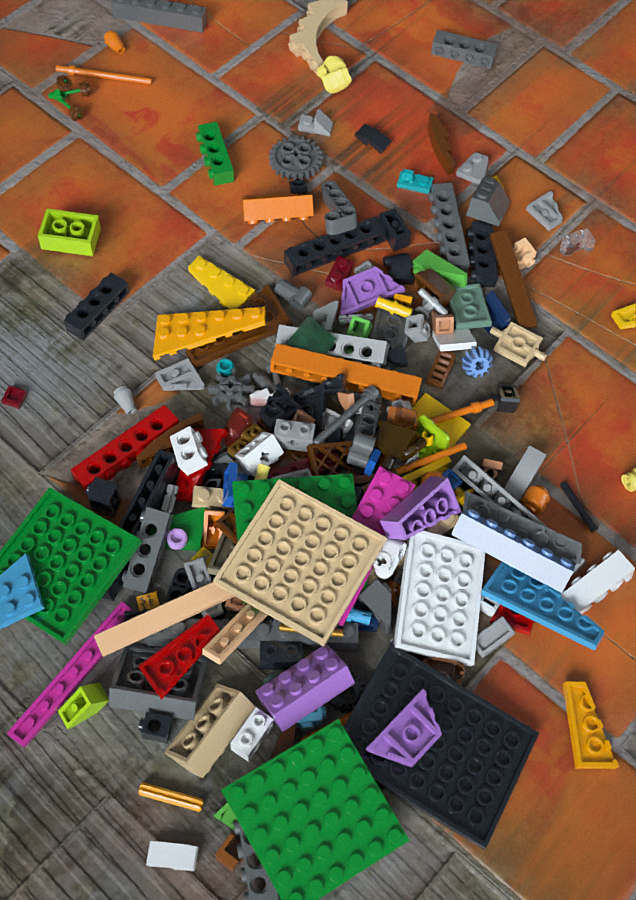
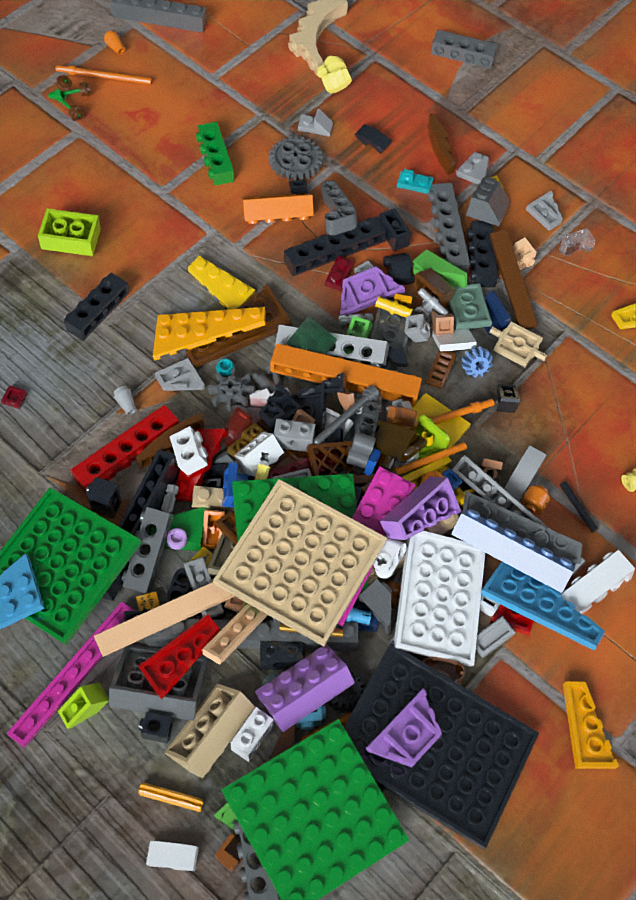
(296, 296): dark grey piece -> none
(327, 315): light grey slope -> none

